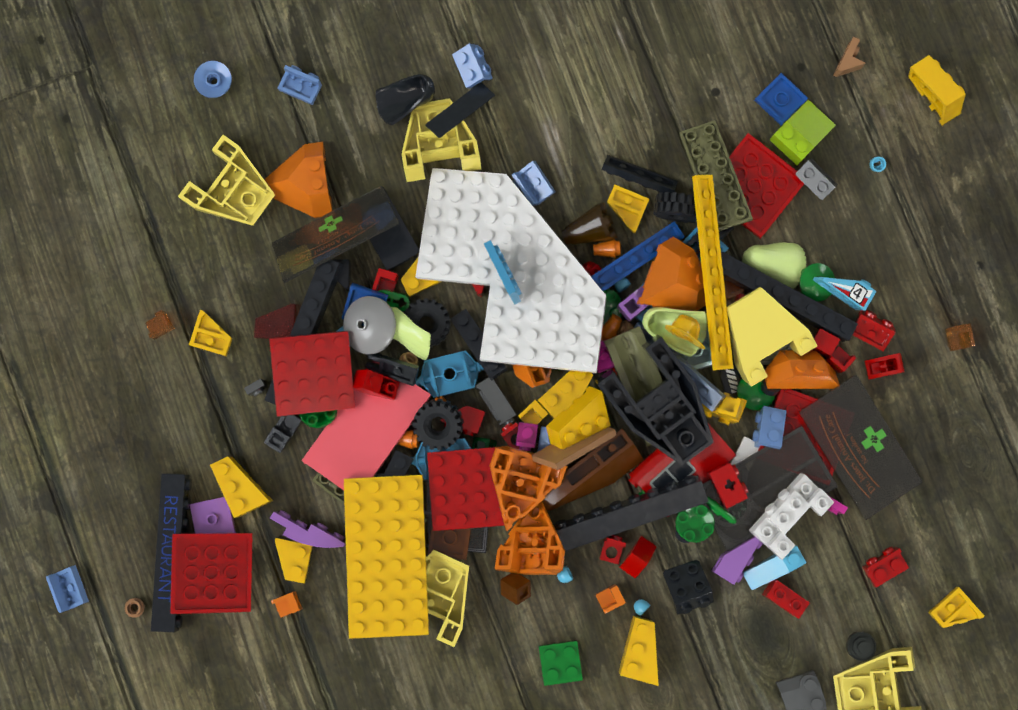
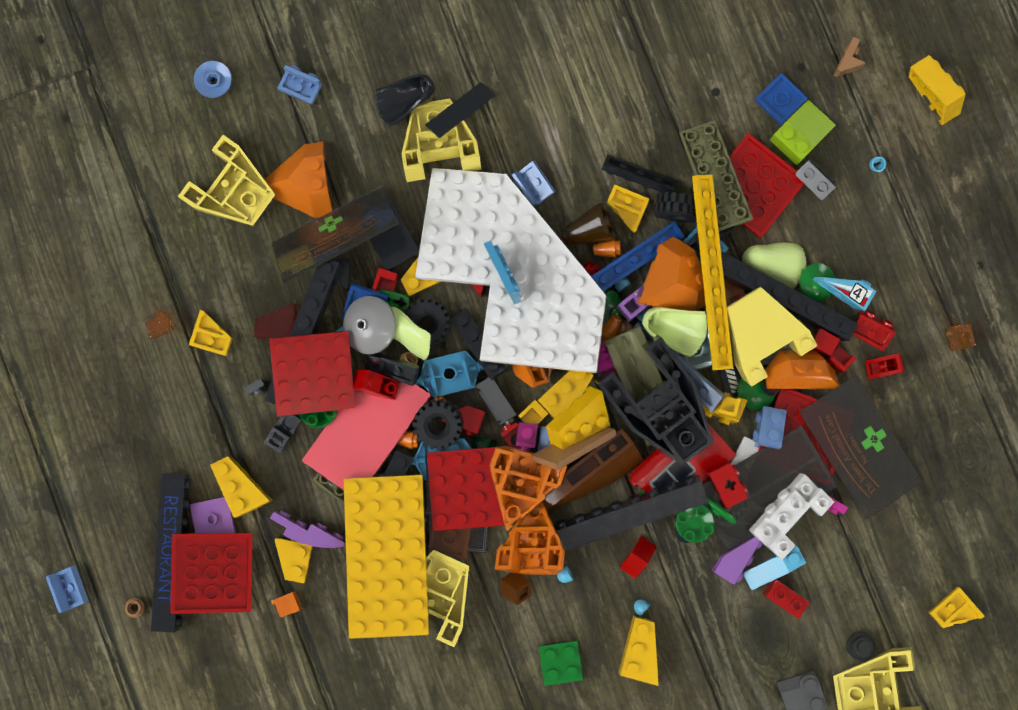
(472, 65): bracket -> none
(610, 598): orange panel -> none
(616, 542): red bracket -> none
(687, 329): yellow piece -> none
(688, 587): black bracket -> none
(885, 566): red bracket -> none

